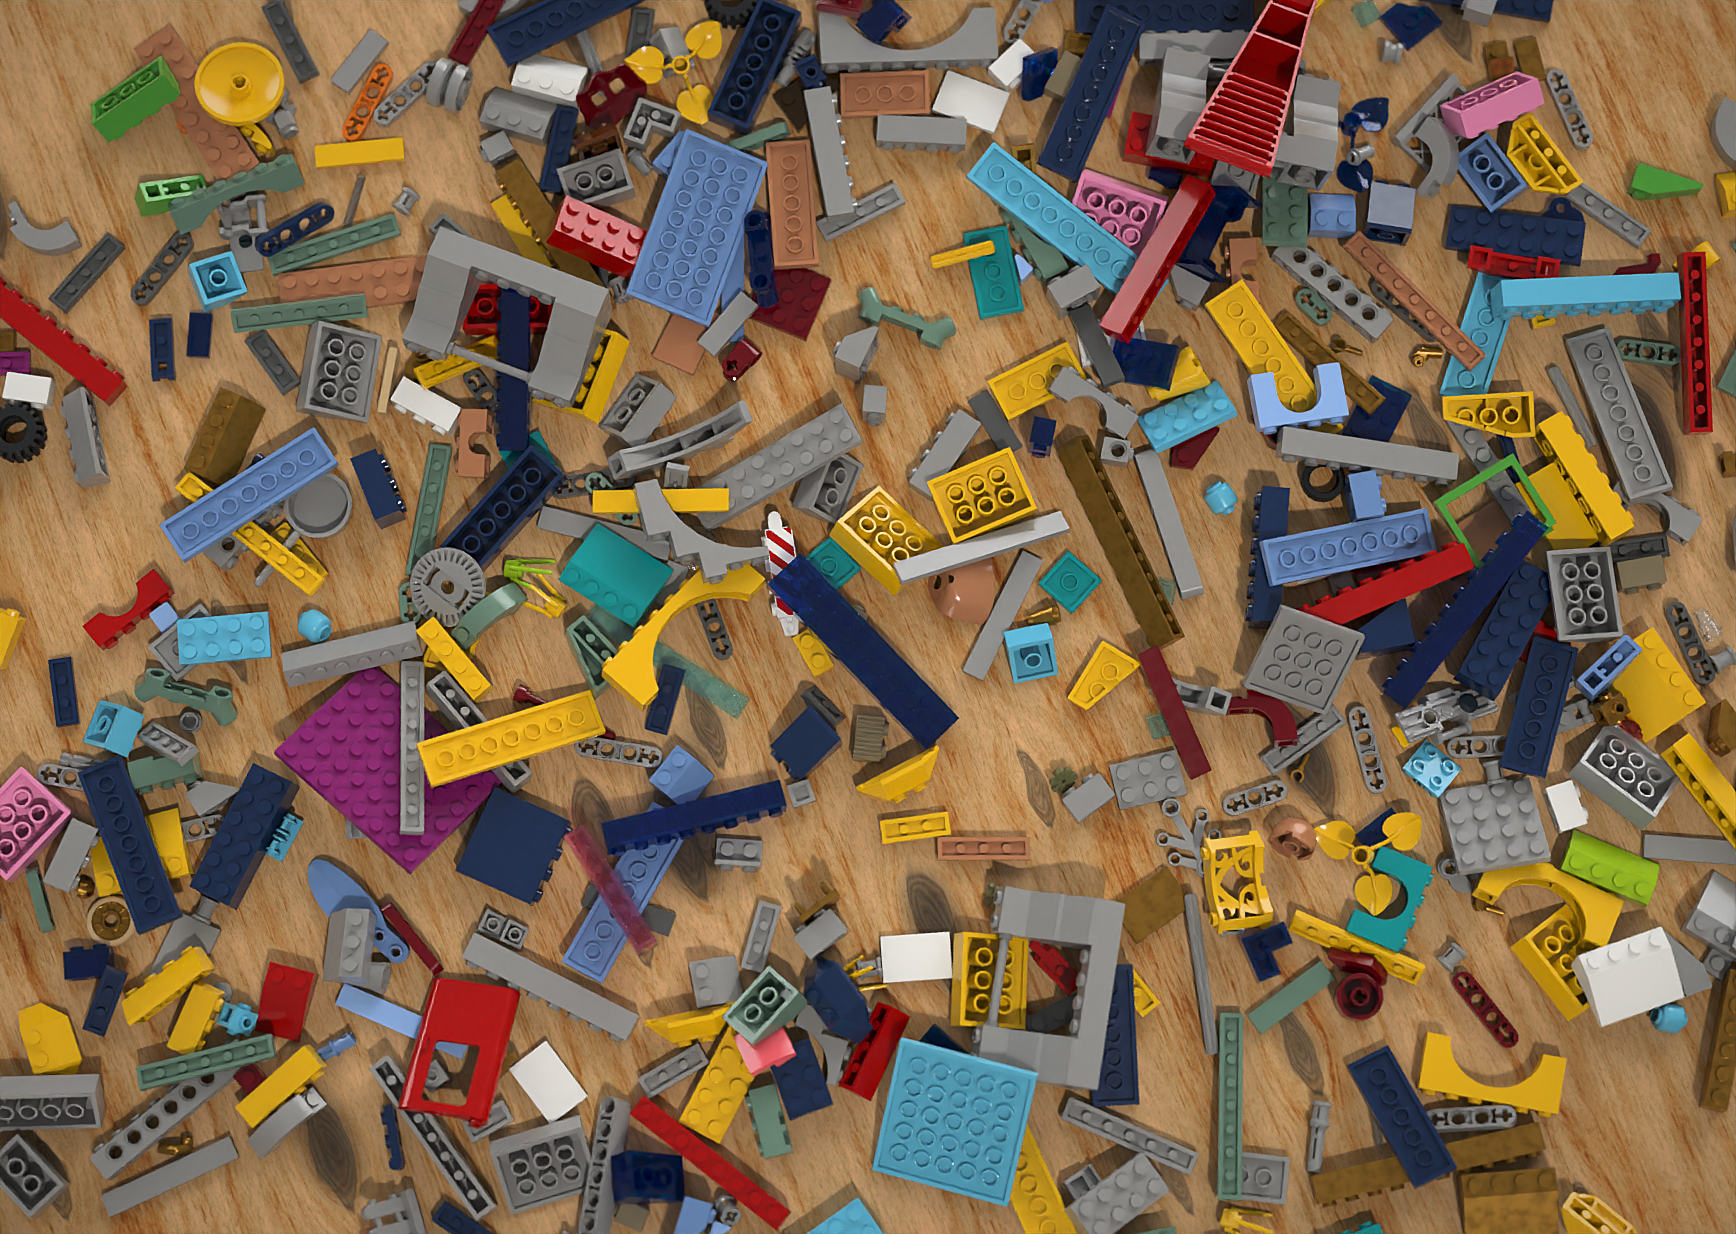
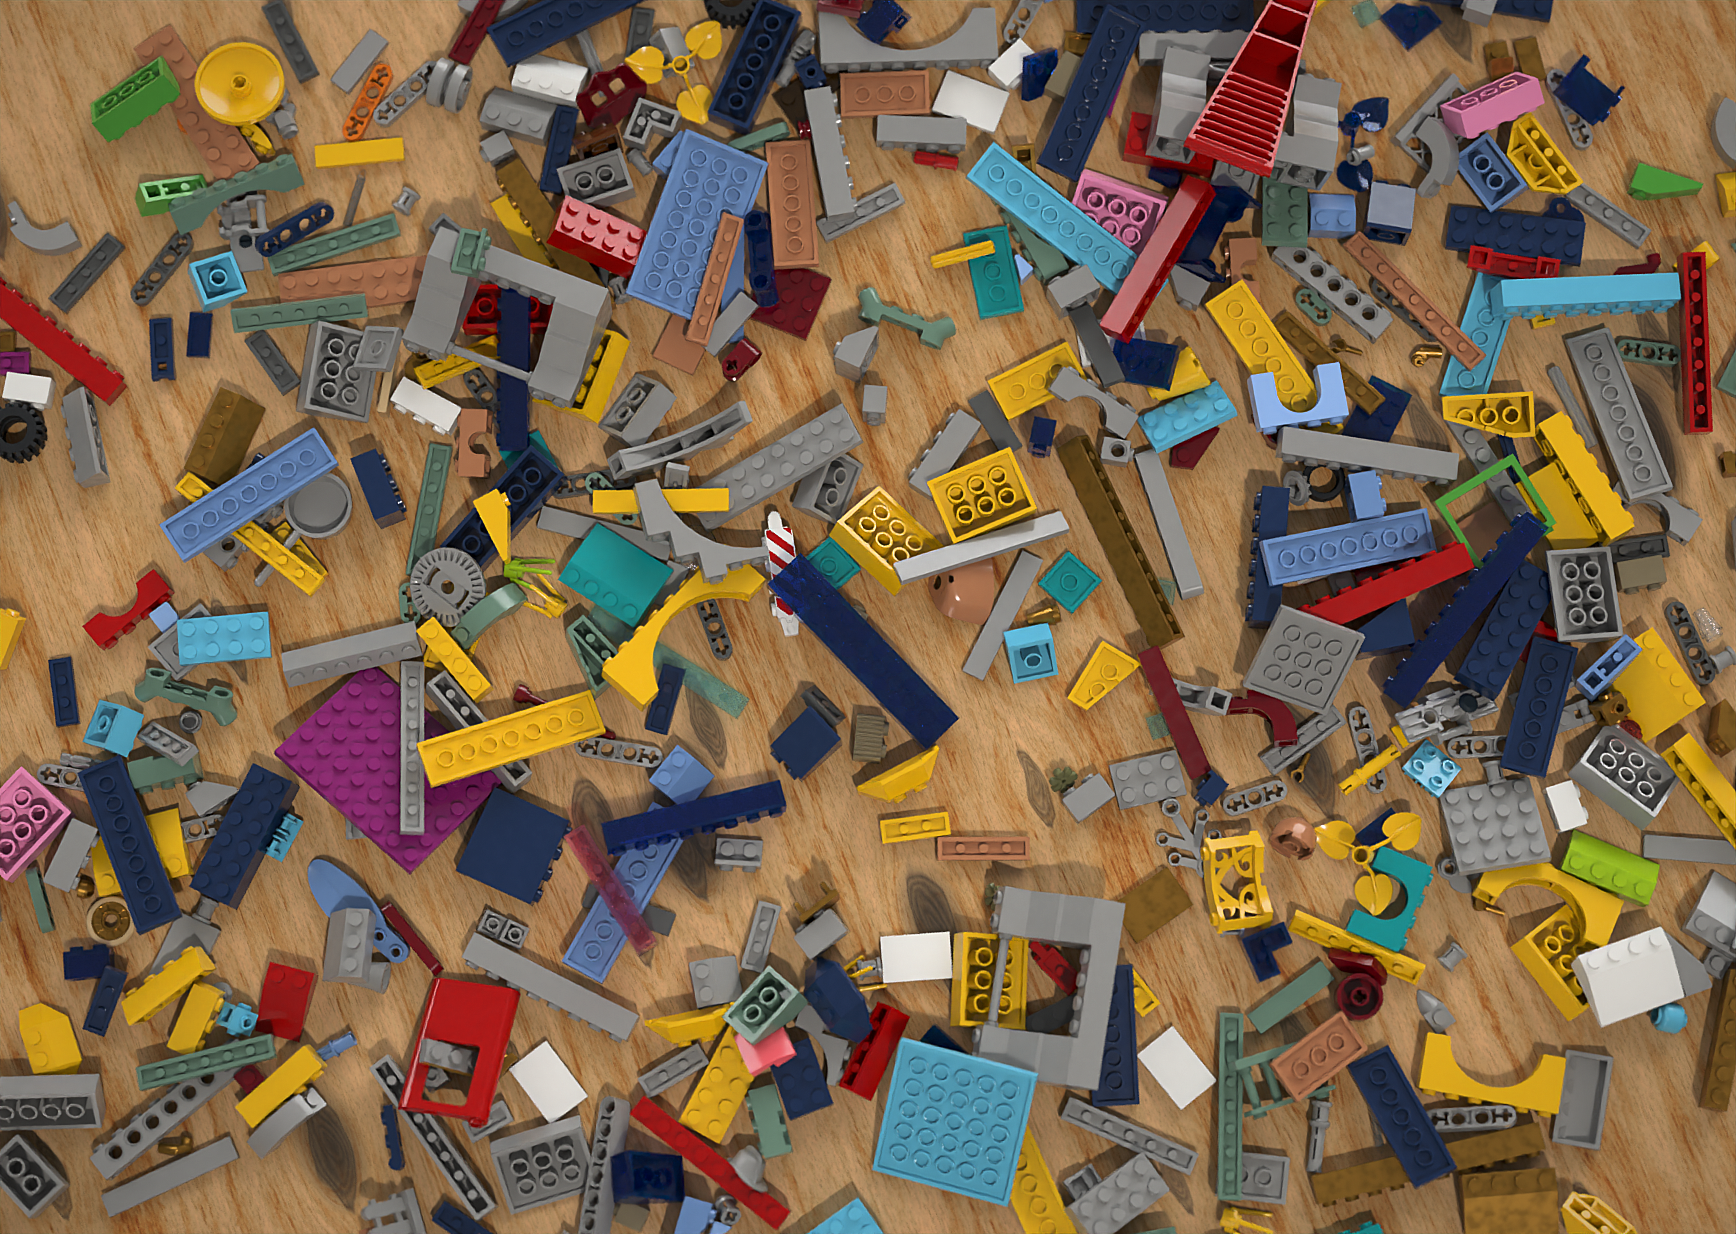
(314, 626): medium azure head -> none
(378, 348): none -> light grey plate
(389, 1016): light blue tile -> none
(448, 1057): none -> light grey plate
(470, 252): none -> sand green bracket
(497, 520): none -> yellow slope
(714, 279): none -> nougat tile
(750, 1167): none -> light grey piece
(801, 793): light grey plate -> none
(804, 129): none -> dark red bush
(813, 653): yellow plate -> none
(936, 160): none -> red axle
(1176, 1068): none -> white tile
(1201, 974): light grey axle -> none
(1210, 789): none -> dark blue brick
(1220, 498): medium azure head -> none
(1243, 1067): none -> sand green fence
(1290, 480): none -> light grey gear
(1318, 1056): none -> nougat plate
(1361, 775): none -> yellow pin
(1392, 52): light grey wheel -> none
(1434, 1011): none -> light grey plate
(1482, 1012): dark red beam -> none
(1583, 1100): none -> light grey slope
(1587, 93): none -> clear blue panel

